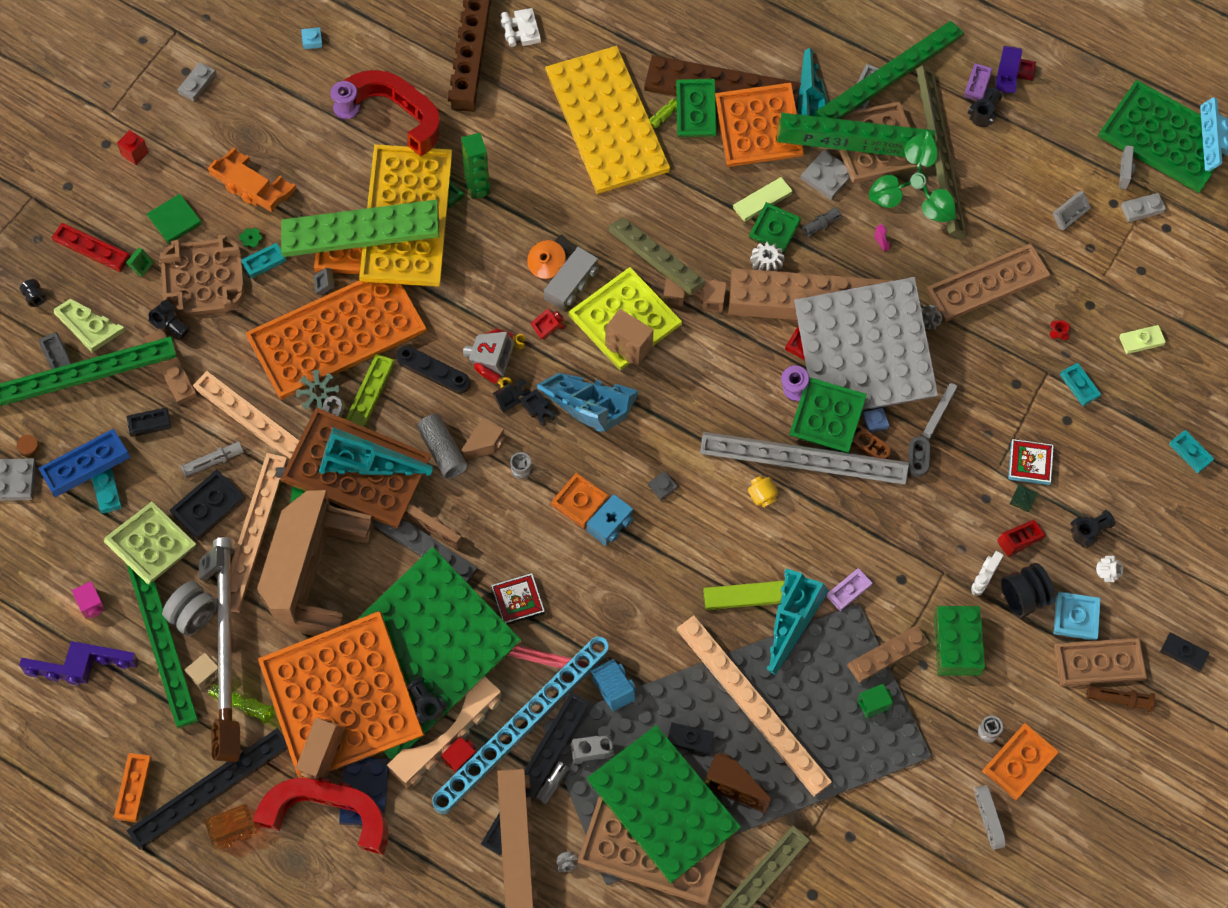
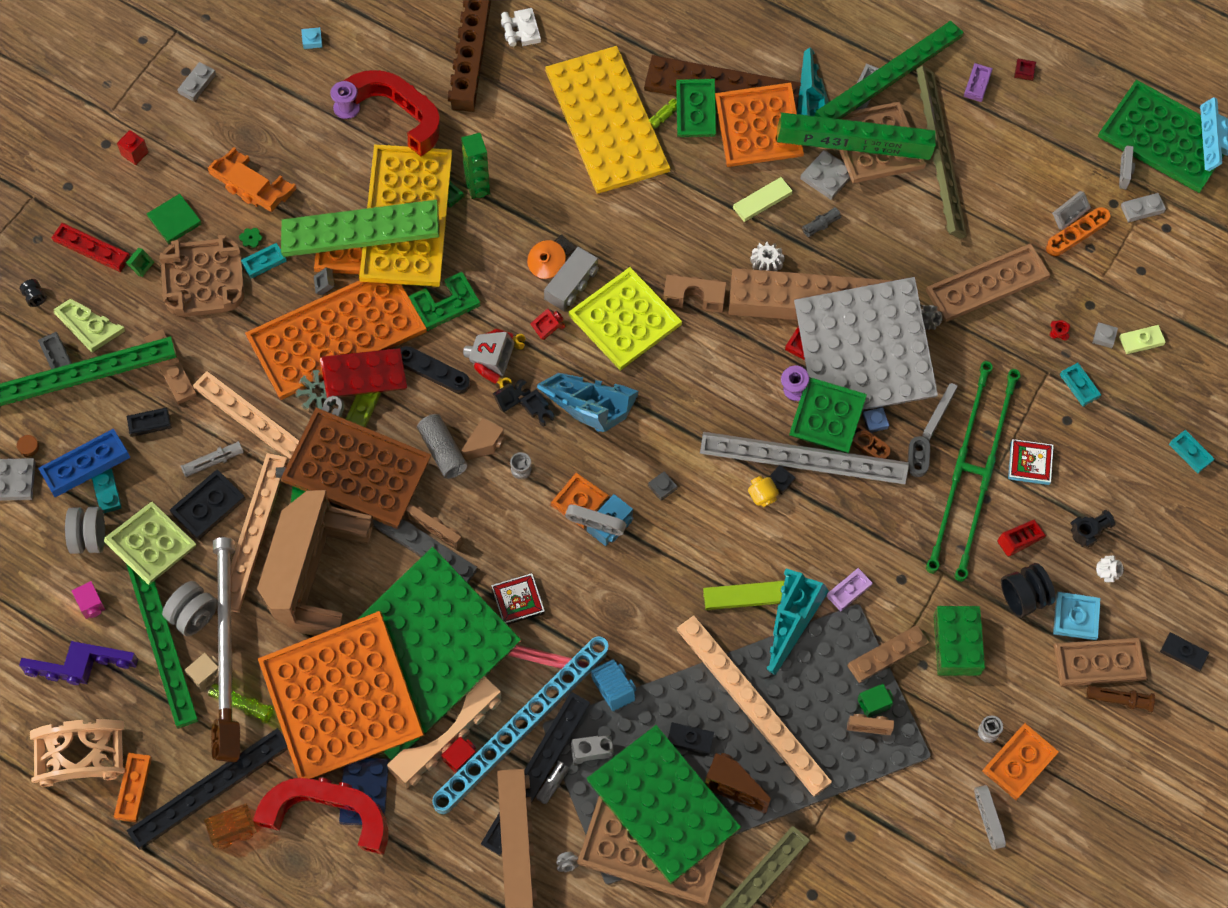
(48, 737): none -> light nougat fence
(85, 530): none -> light grey wheel
(166, 317): black connector -> none
(211, 563): dark grey plate -> none
(320, 749): medium nougat brick -> none
(353, 454): teal wedge -> none
(363, 373): none -> red plate
(425, 699): black connector -> none
(461, 302): none -> green plate
(595, 520): none -> light grey beam
(628, 337): medium nougat brick -> none
(656, 255): olive plate -> none
(775, 227): green tile -> none
(782, 479): none -> black plate
(875, 725): none -> medium nougat plate
(880, 237): dark pink tile -> none
(887, 192): green plant -> none
(985, 106): black connector -> none
(985, 472): none -> green bar
(986, 573): white plate -> none
(1008, 69): dark purple bracket -> none
(1023, 498): clear green tile -> none
(1079, 233): none -> orange beam
(1105, 335): none -> light grey plate

